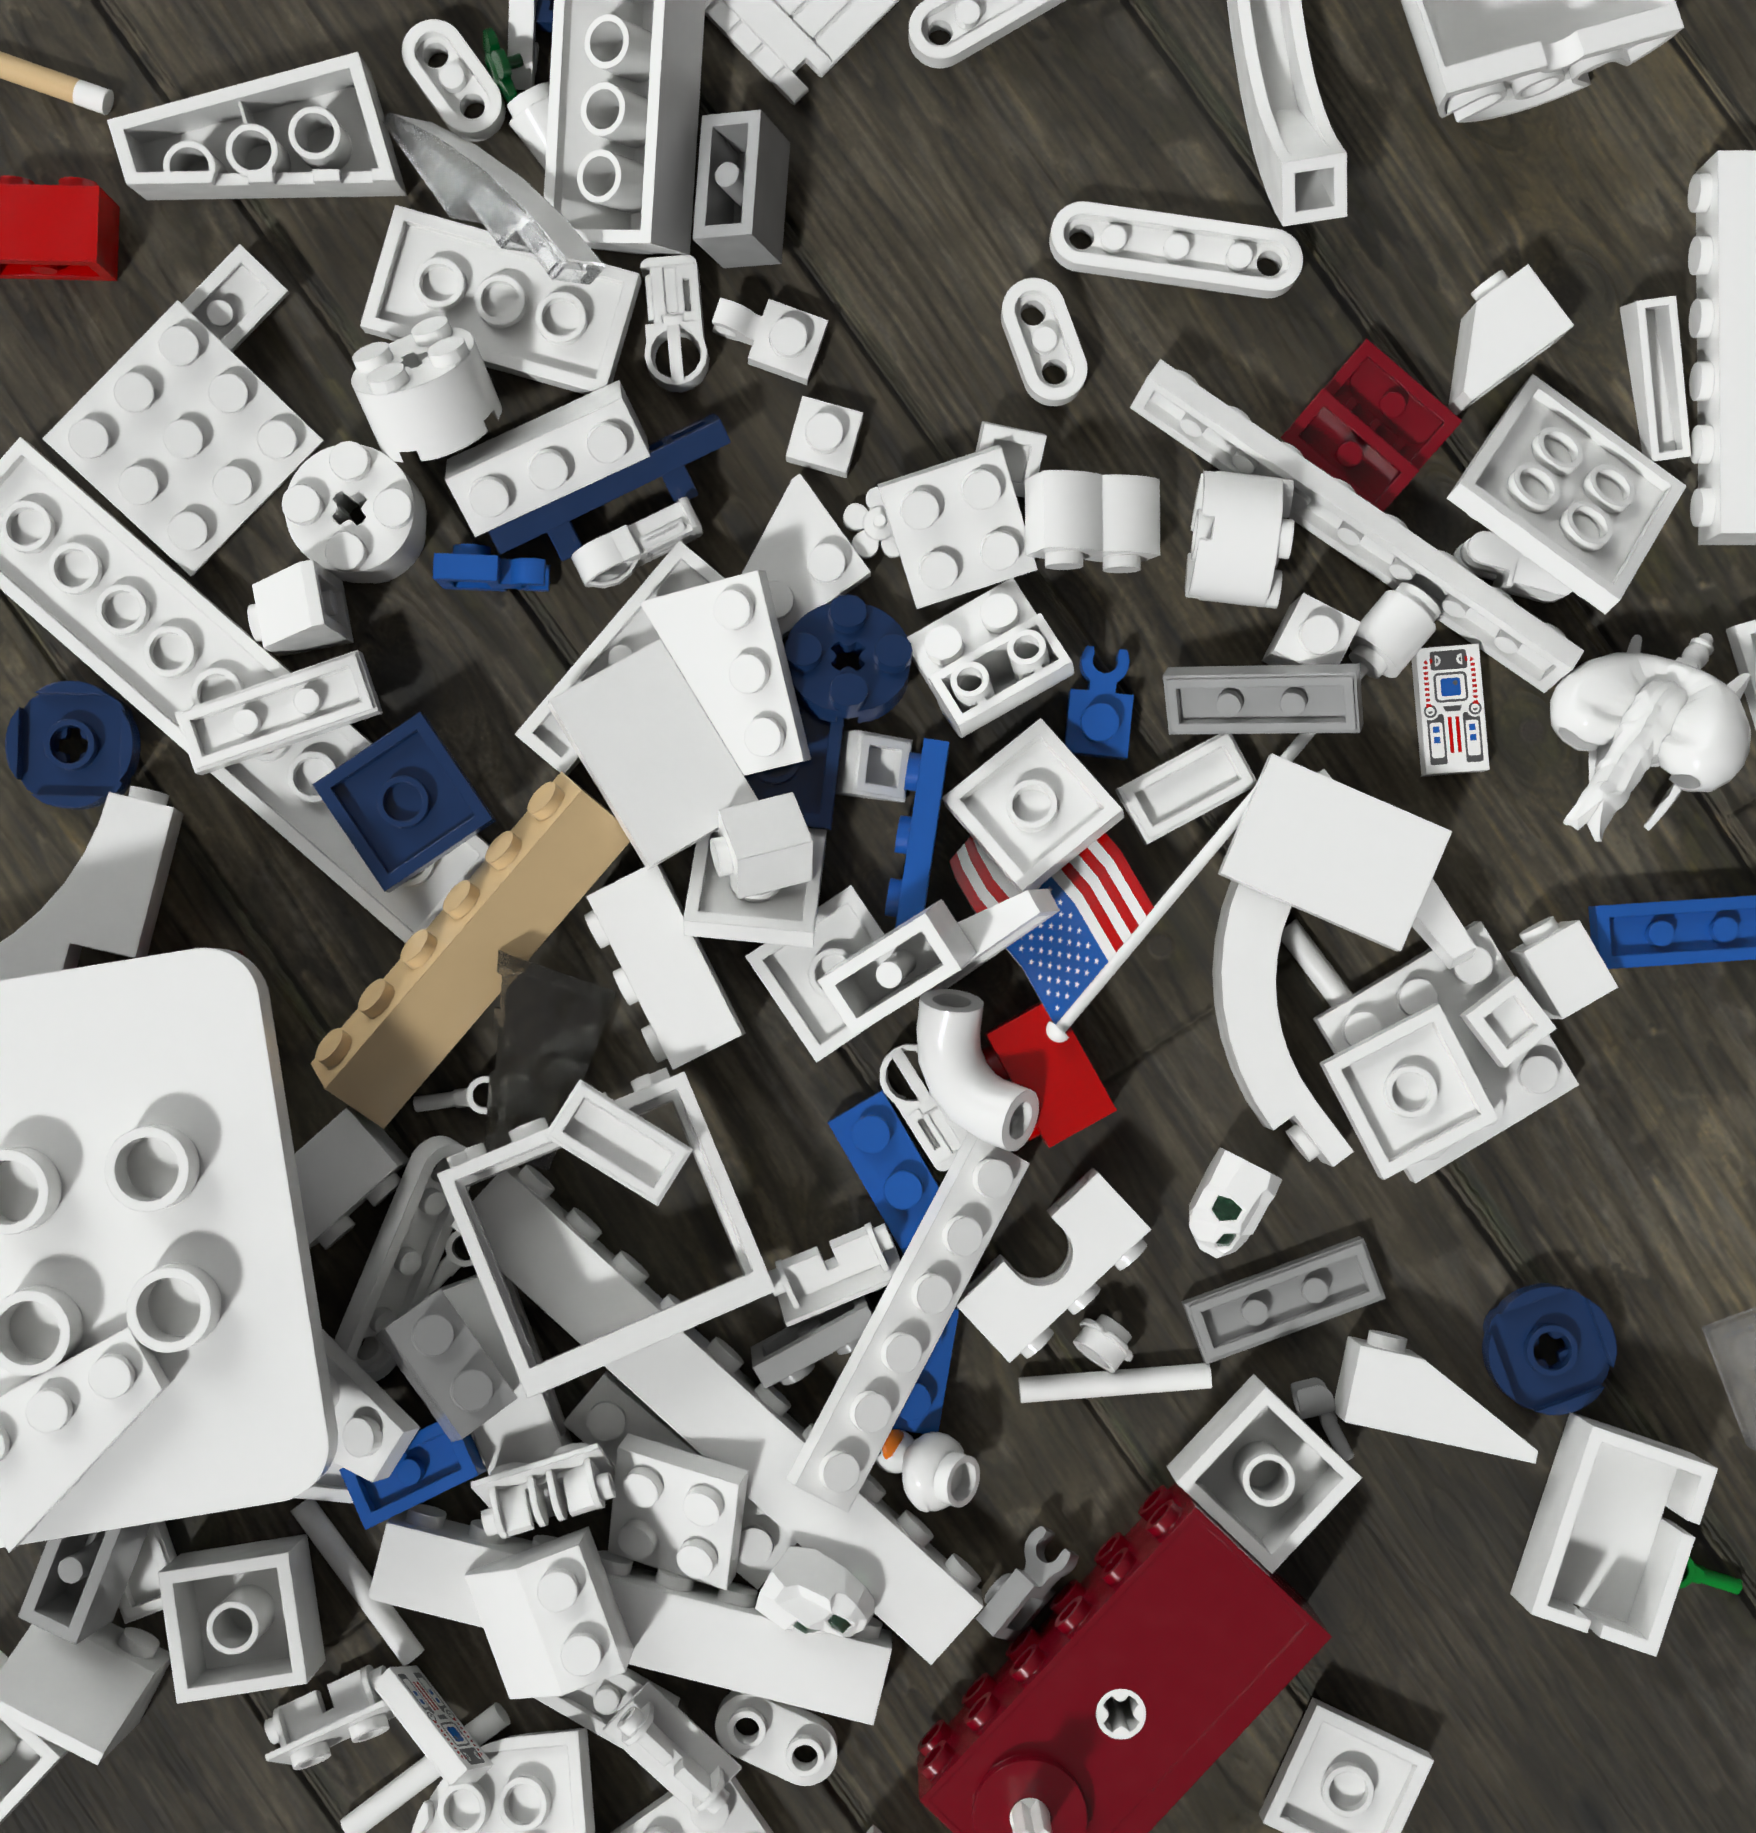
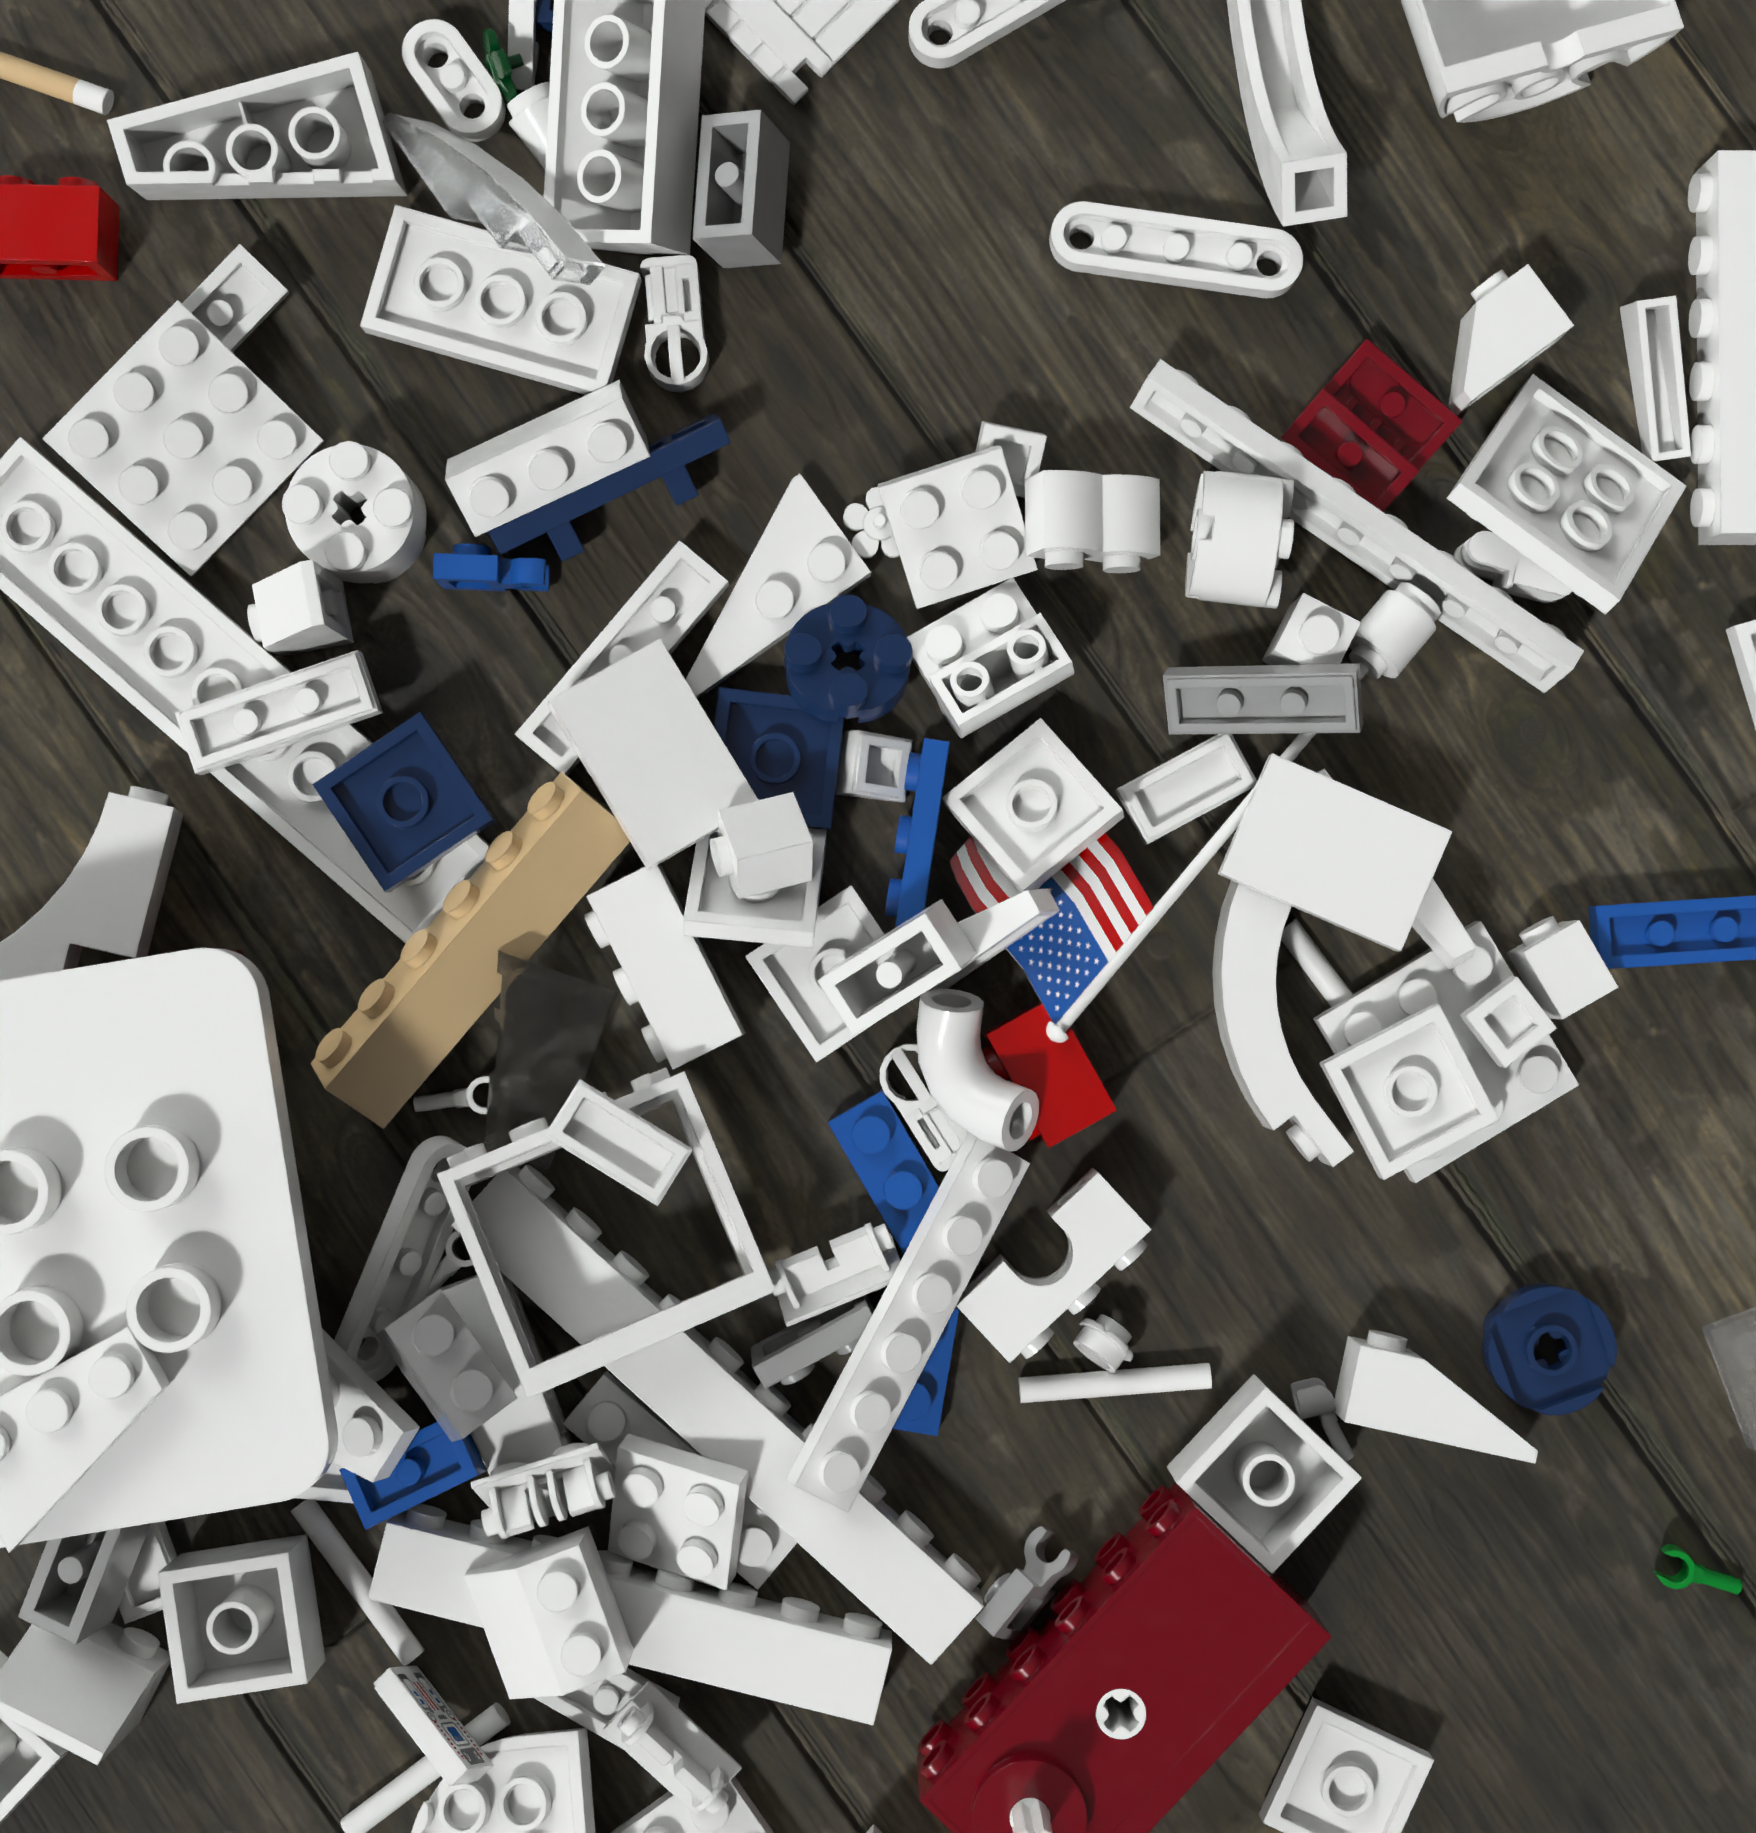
(50, 717): dark blue plate -> none
(309, 1730): white hinge -> none
(343, 1169): white brick -> none
(425, 391): white brick -> none
(634, 545): white piece -> none
(736, 665): white wing -> none
(779, 1734): white plate -> none
(781, 339): white plate -> none
(815, 1595): white rock -> none
(824, 437): white plate -> none
(931, 1468): white animal -> none
(1045, 344): white plate -> none
(1099, 717): blue plate -> none
(1230, 1203): white rock -> none
(1283, 1299): light grey tile -> none
(1450, 710): white tile -> none
(1605, 1537): white piece -> none
(1647, 713): white hair -> none

